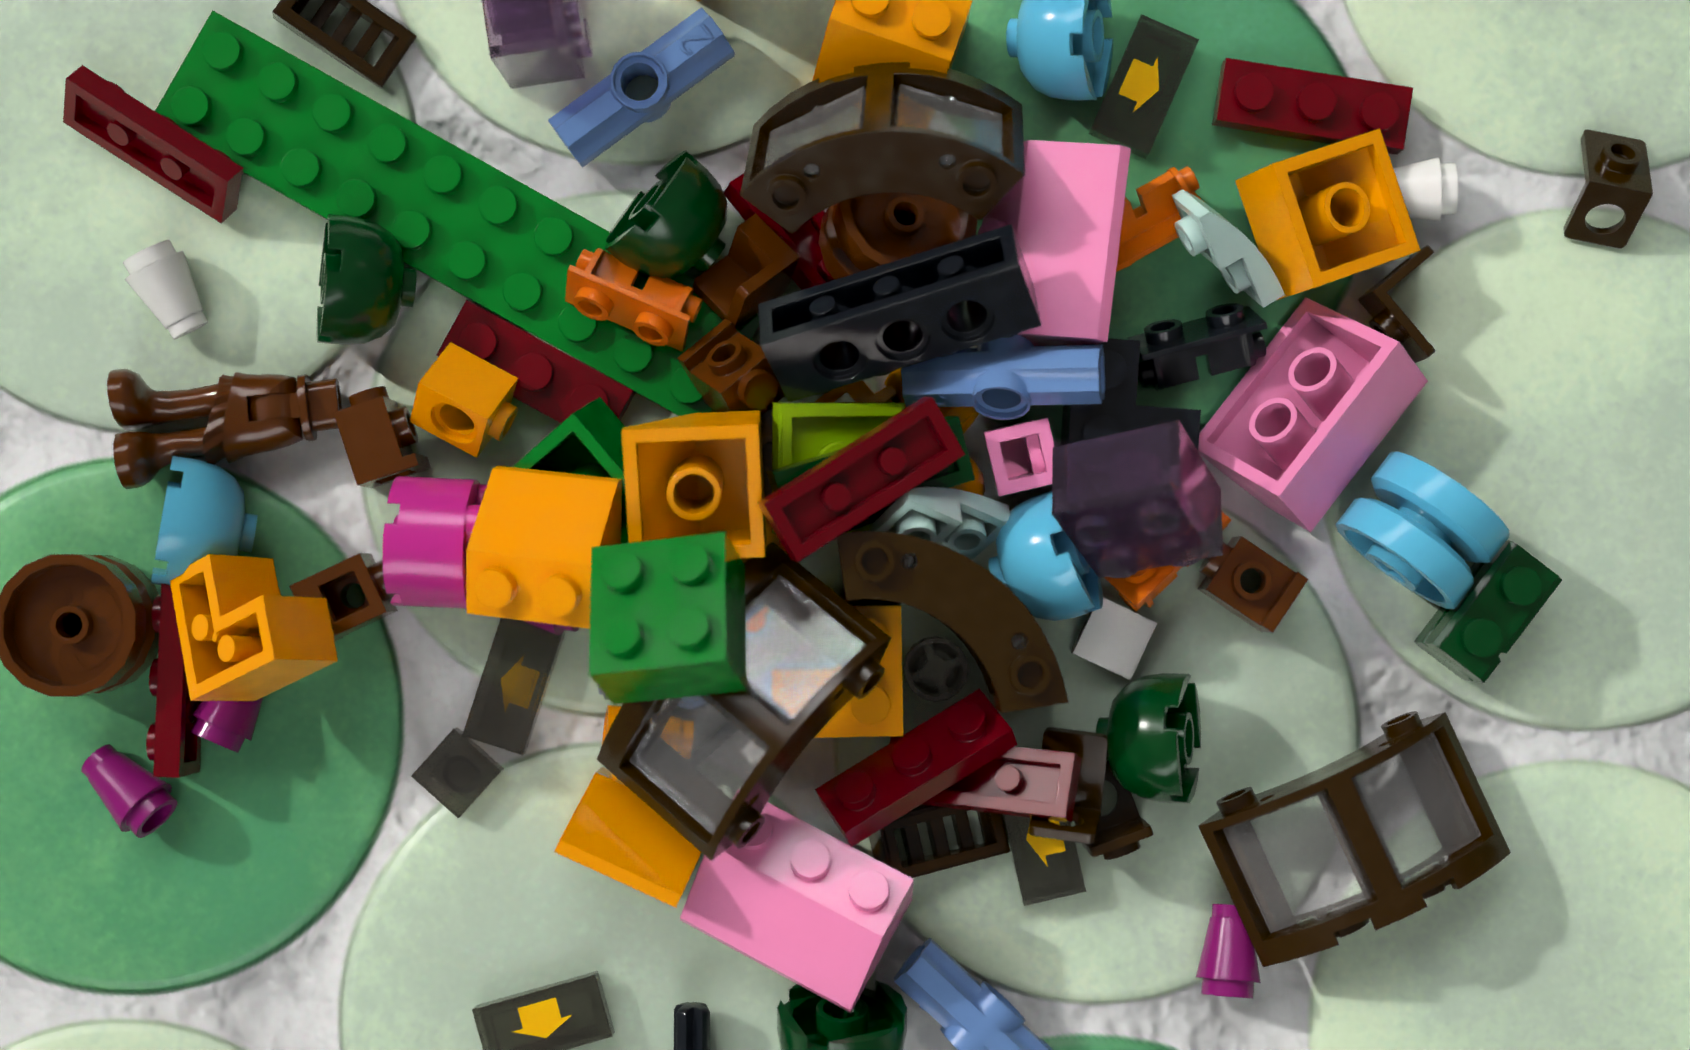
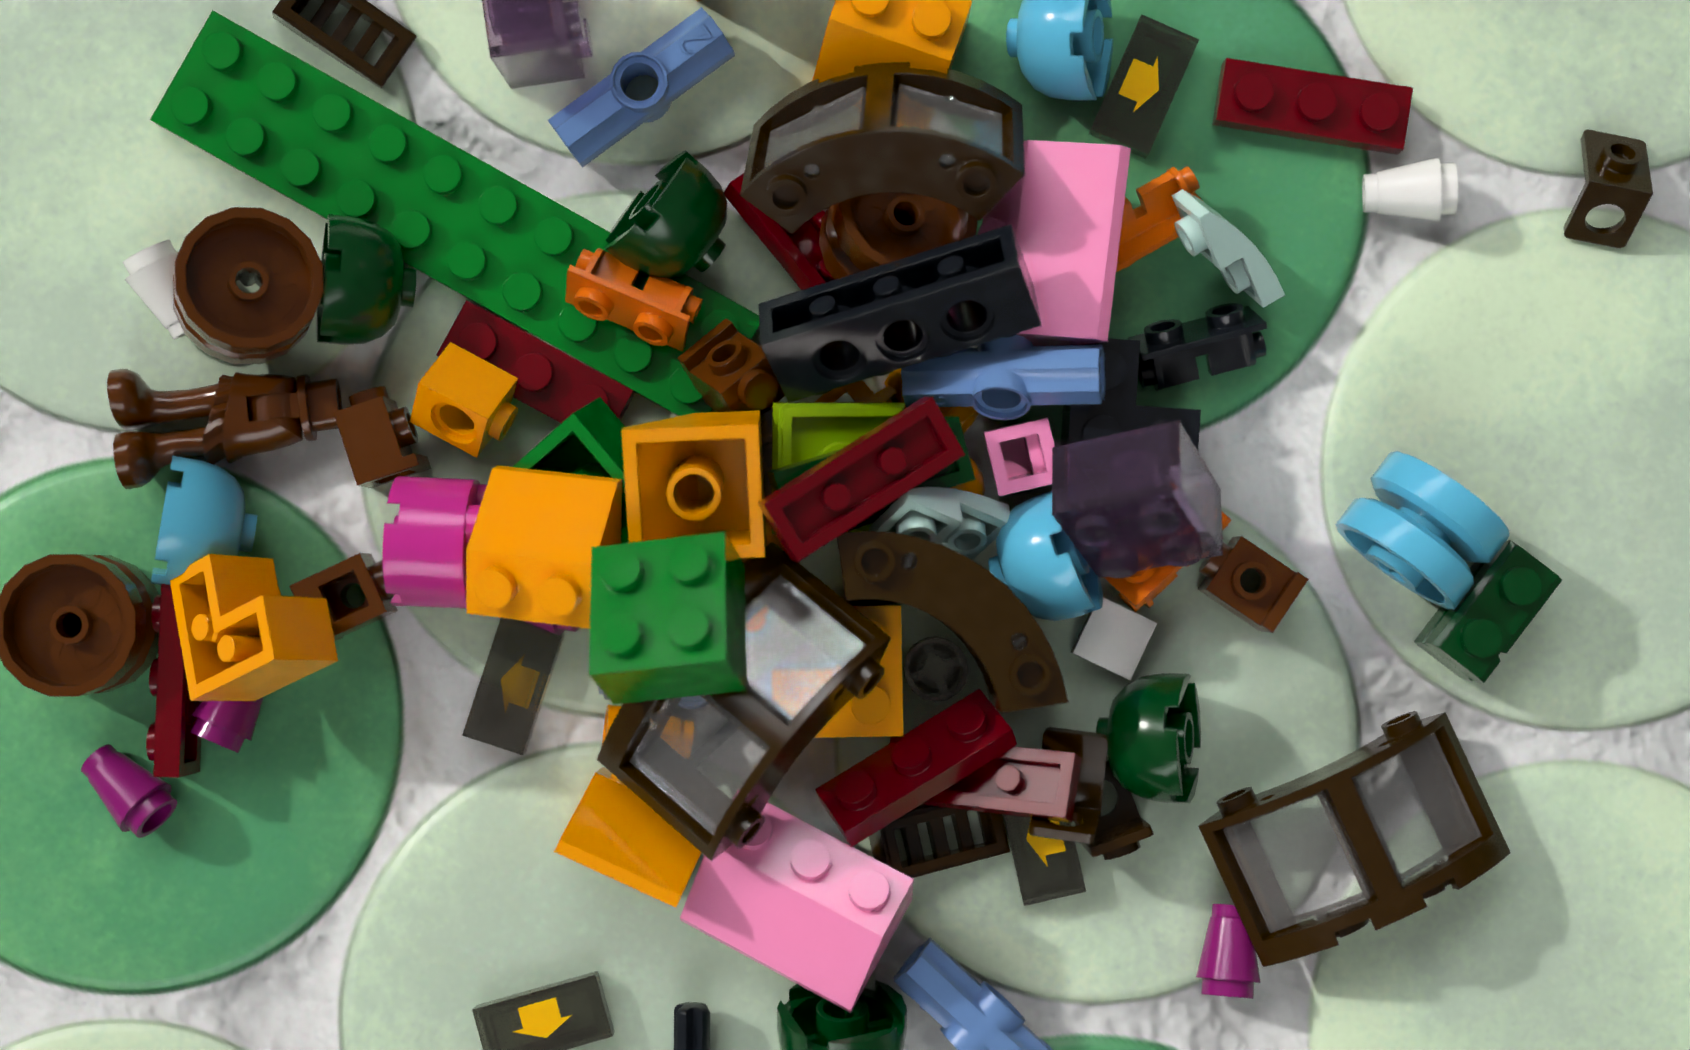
(152, 144): dark red plate -> none
(255, 249): none -> reddish brown wheel
(457, 772): clear smoke tile -> none
(751, 273): reddish brown panel -> none
(1311, 412): bright pink slope -> none
(1328, 213): light orange slope -> none
(1388, 316): dark brown bracket -> none

